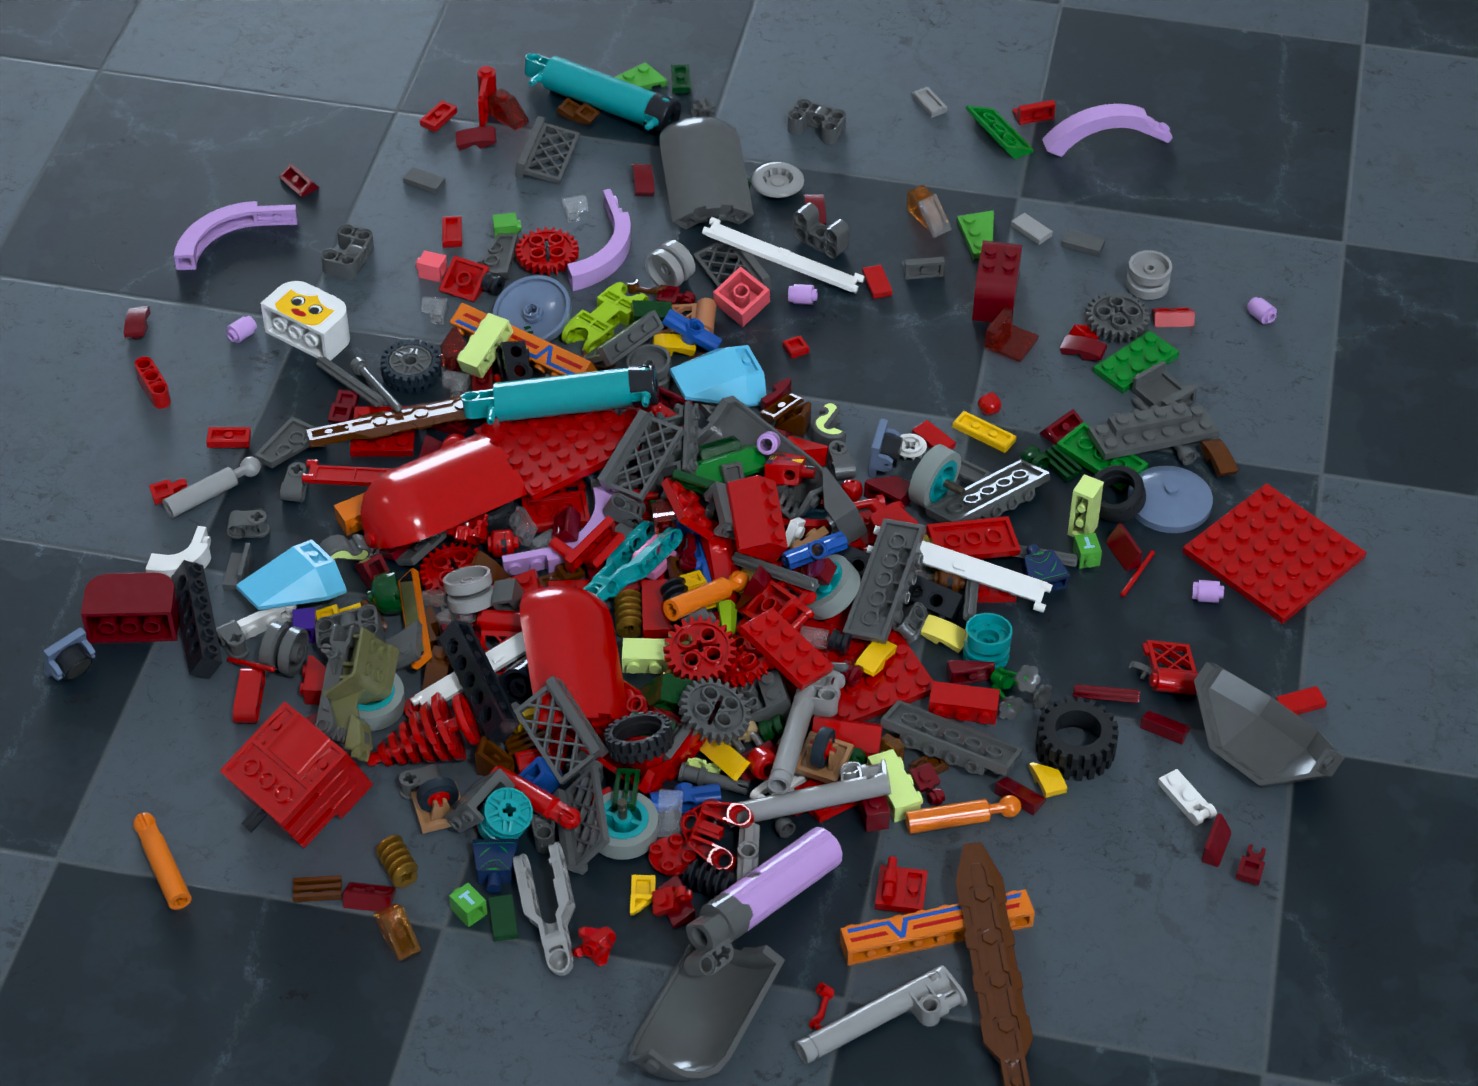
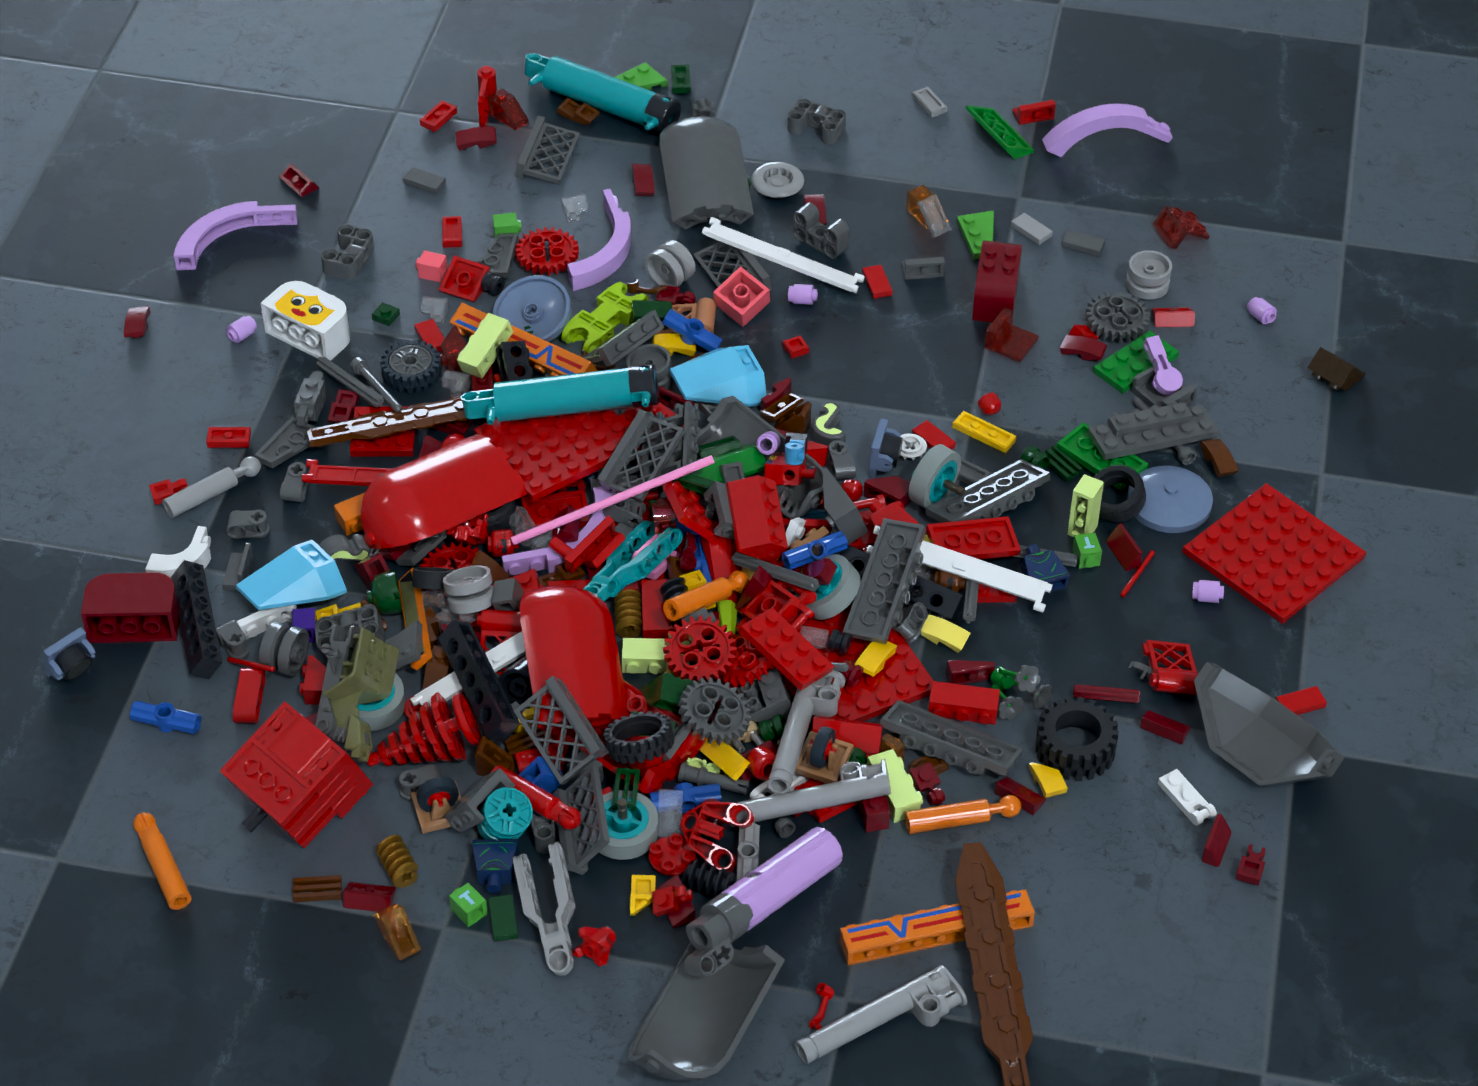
(152, 382): red beam -> none
(165, 717): none -> blue piece
(310, 399): none -> dark grey hinge
(385, 314): none -> dark green plate
(429, 332): none -> red tile
(429, 577): none -> black tyre
(612, 500): none -> bright pink piece
(795, 448): none -> dark azure leg
(900, 888): red plate -> none
(988, 639): teal wheel -> none
(1061, 427): dark red slope -> none
(1166, 378): none -> lavender piece
(1176, 224): none -> clear red bracket
(1334, 369): none -> dark brown slope

